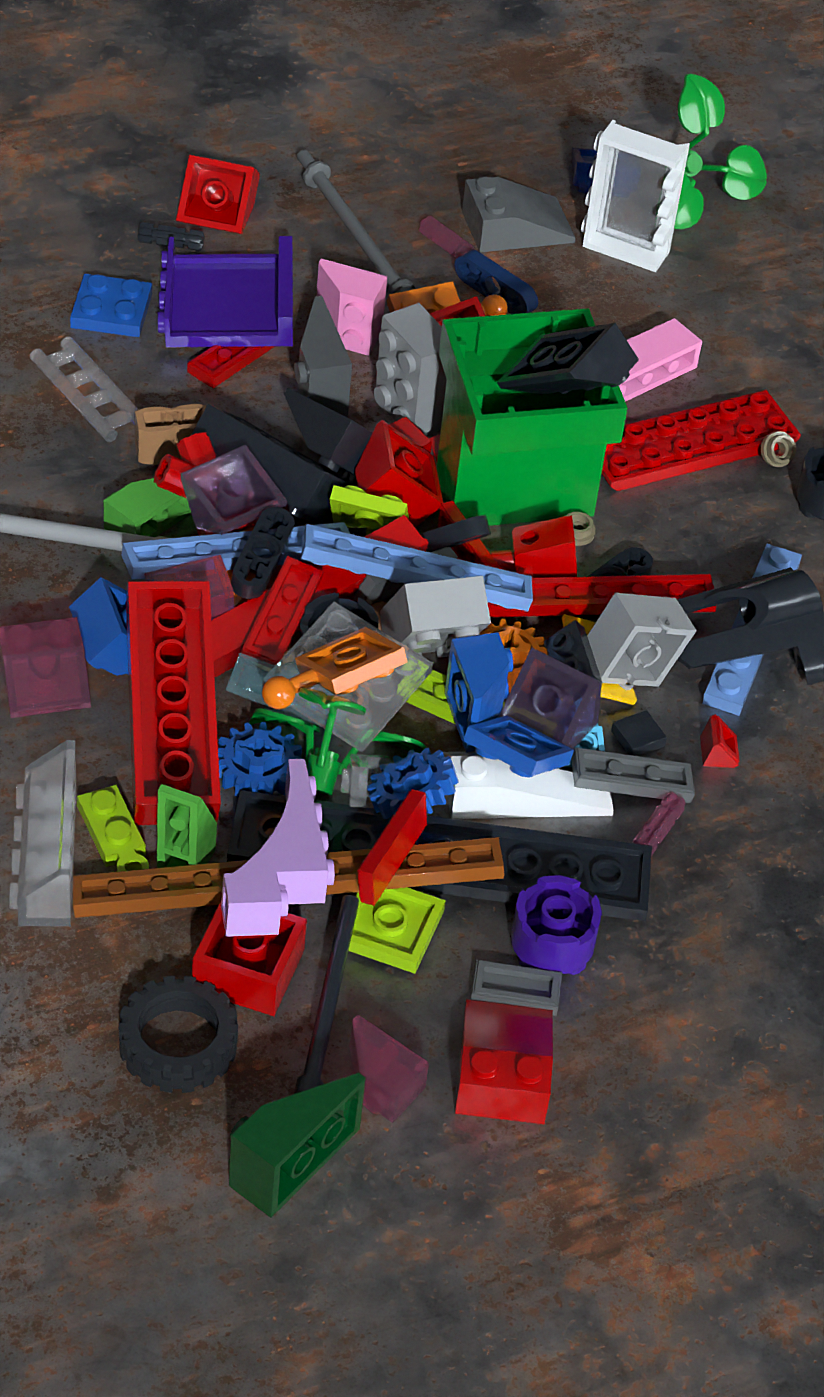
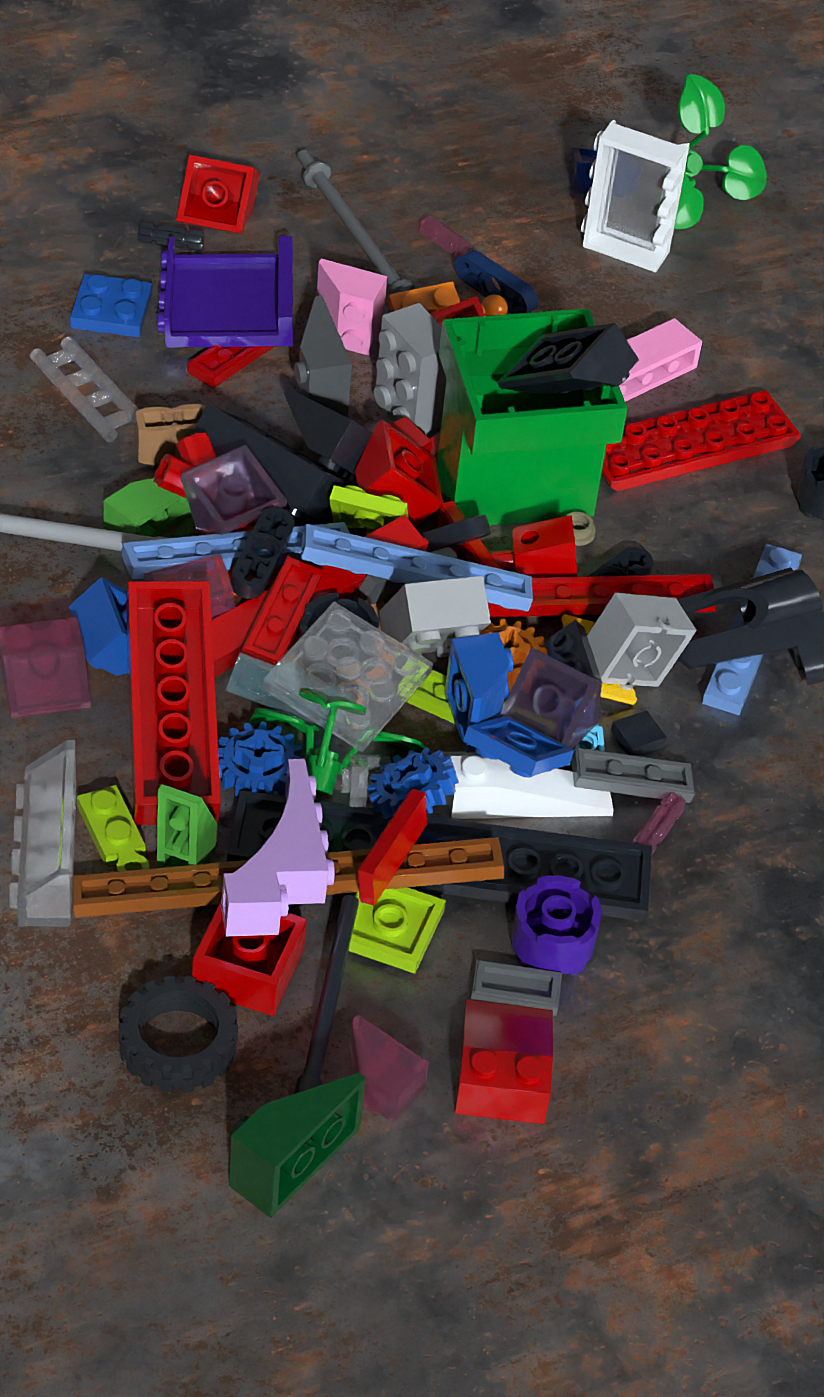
(337, 667): orange plate -> none
(512, 216): dark grey slope -> none
(719, 744): red slope -> none
(786, 445): dark tan plate -> none

